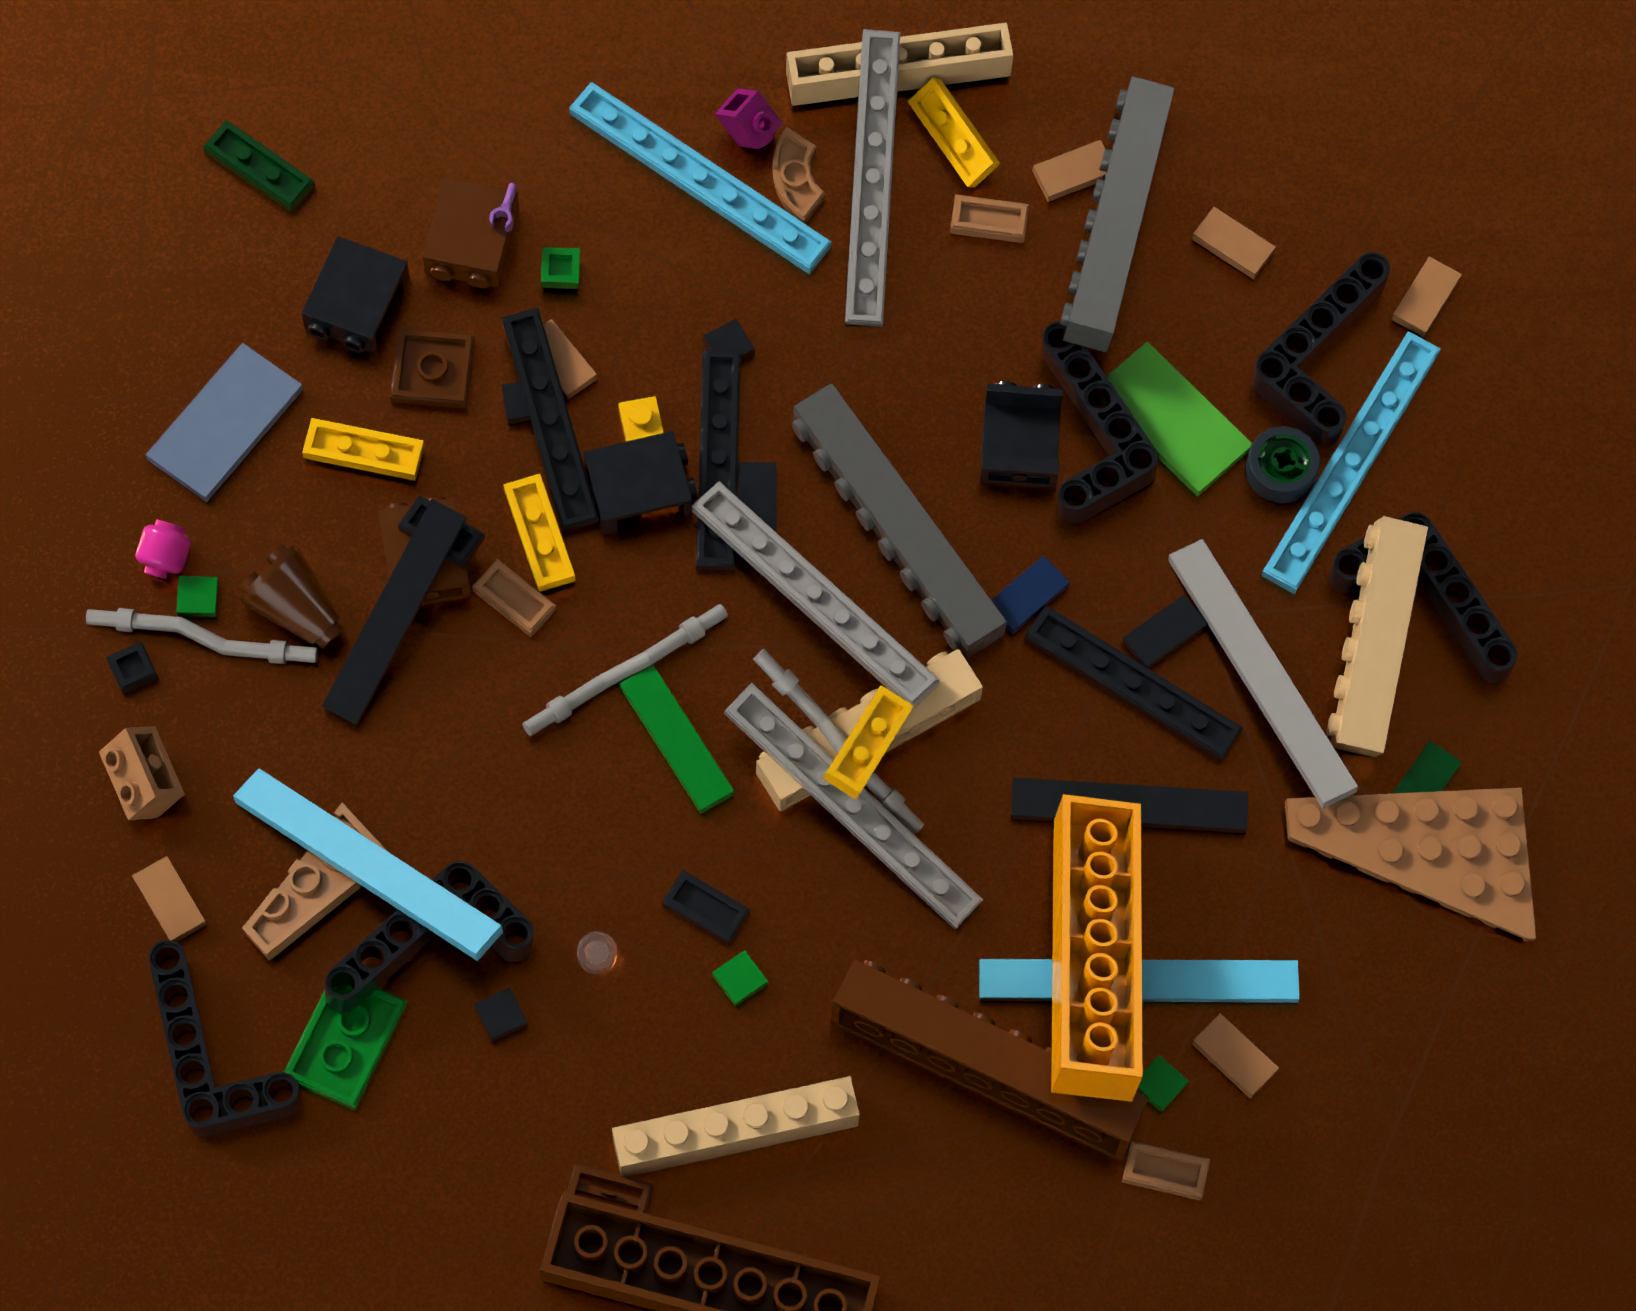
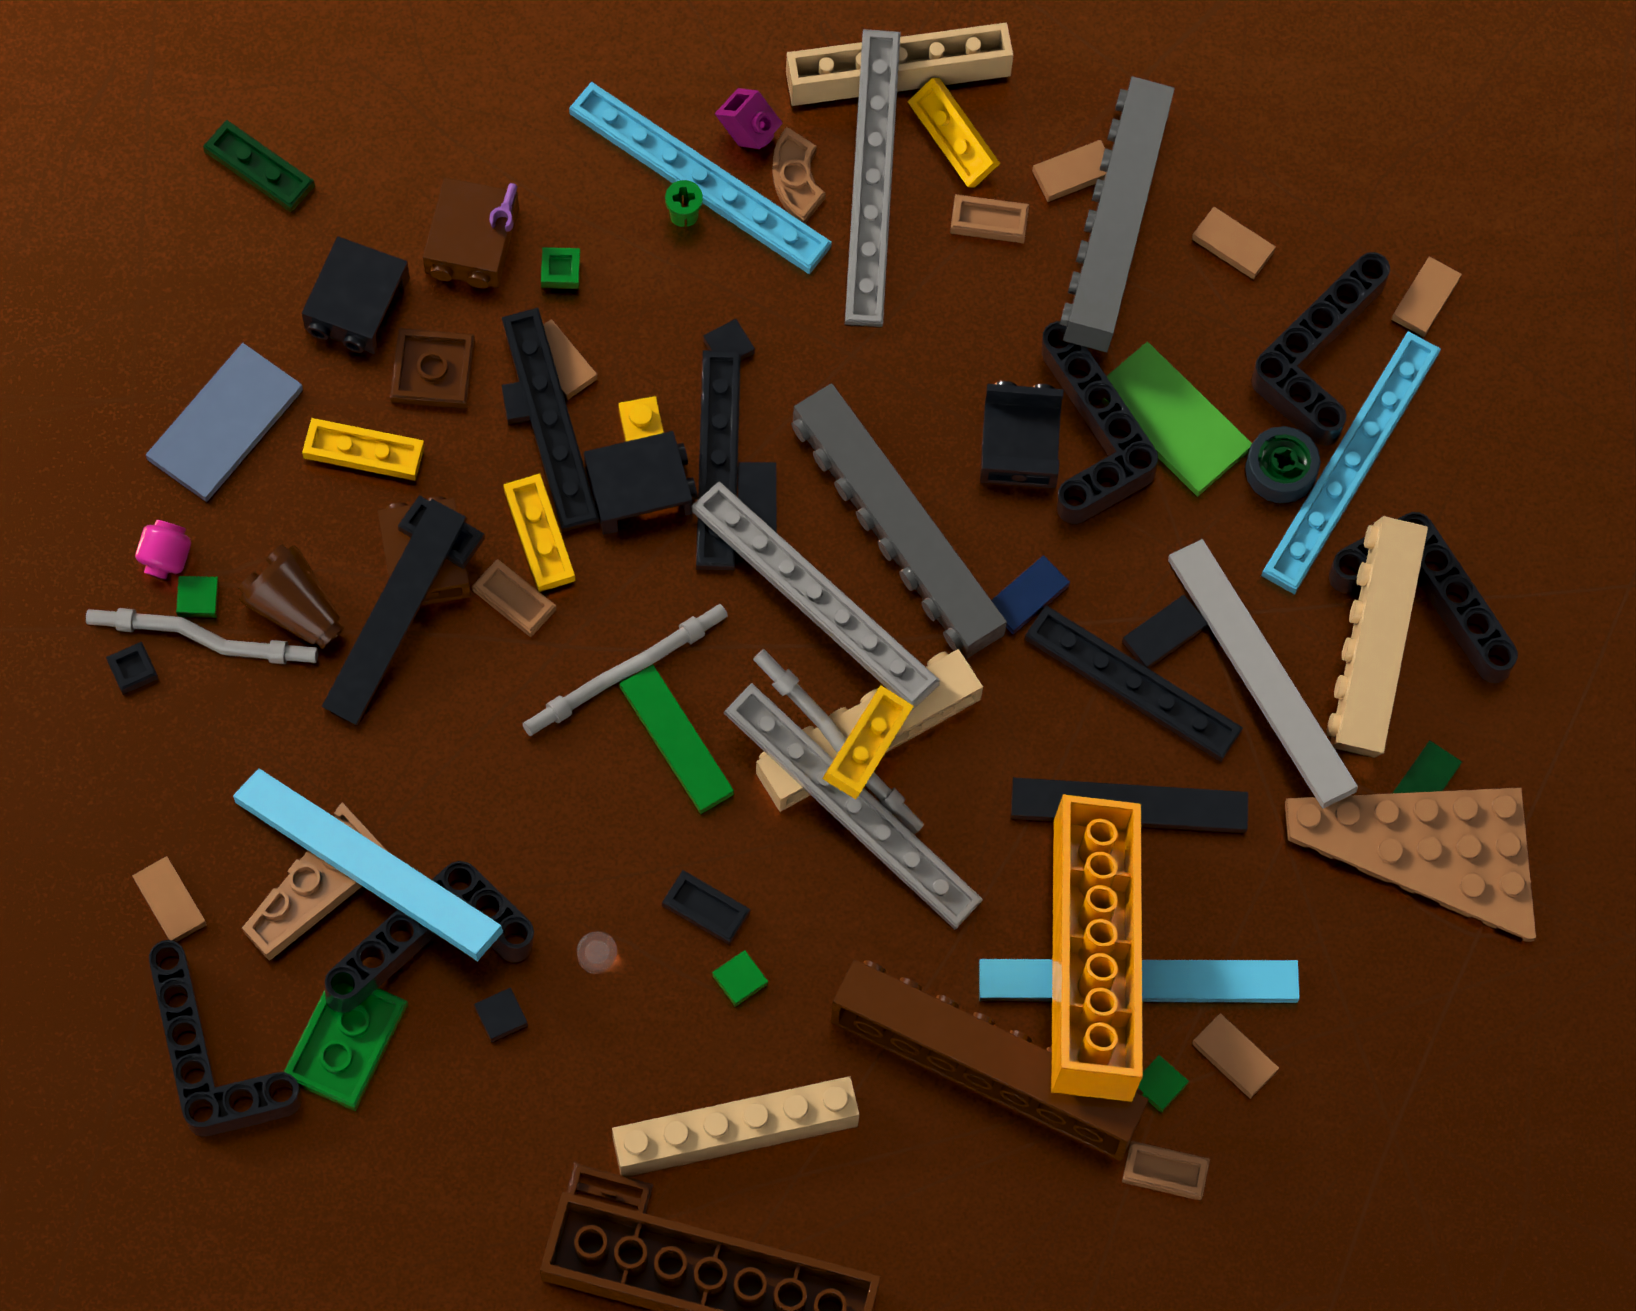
(141, 773): medium nougat brick -> none
(691, 196): none -> green bush

